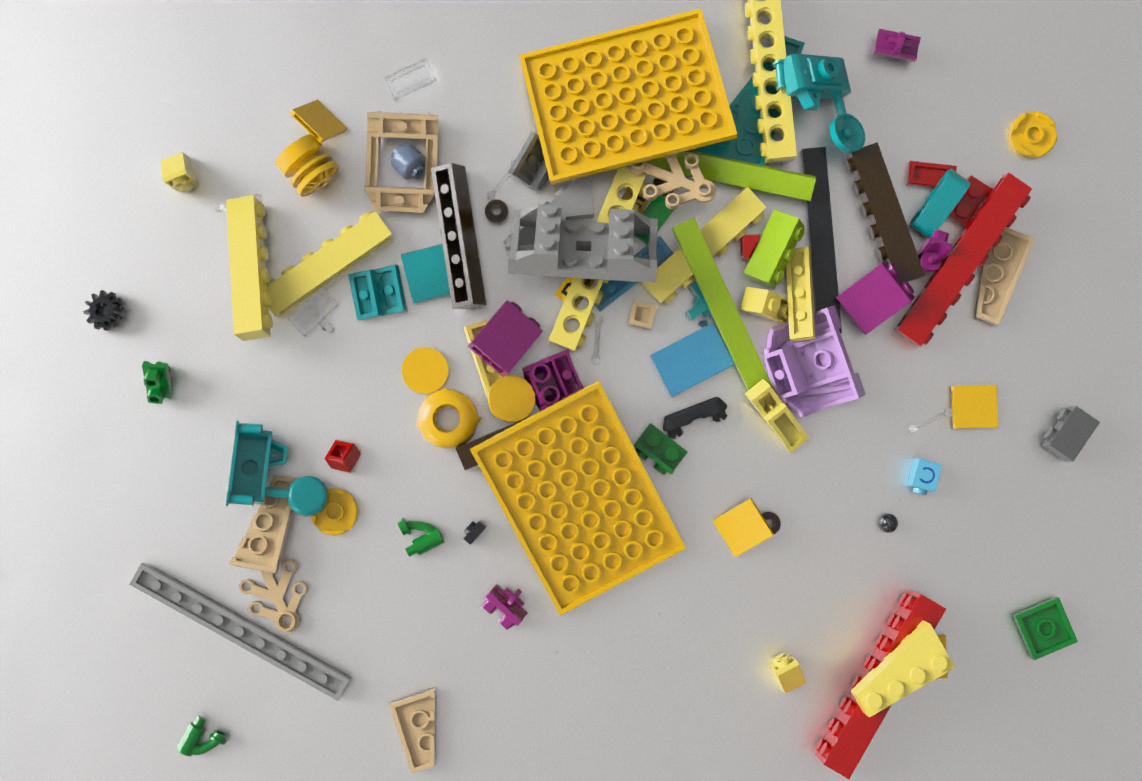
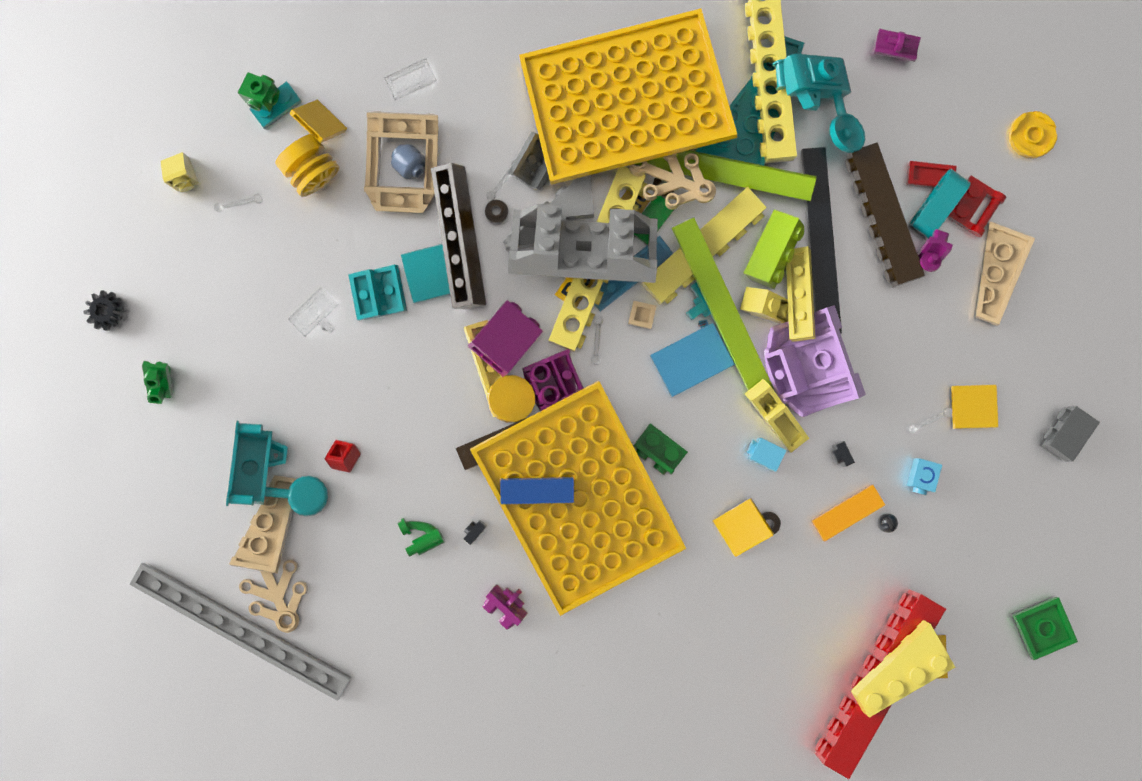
(189, 742): green plant -> none
(248, 268): light yellow brick -> none
(259, 92): none -> green brick
(287, 100): none -> teal hinge
(327, 263): light yellow brick -> none
(339, 513): yellow tile -> none
(416, 728): tan wing -> none
(425, 370): yellow tile -> none
(448, 399): yellow piece -> none
(536, 490): none -> blue tile
(712, 407): black piece -> none
(747, 246): red slope -> none
(766, 454): none -> medium azure brick
(787, 672): light yellow slope -> none
(842, 454): none -> black plate
(848, 512): none -> light orange tile
(876, 296): magenta brick -> none
(966, 255): red brick -> none

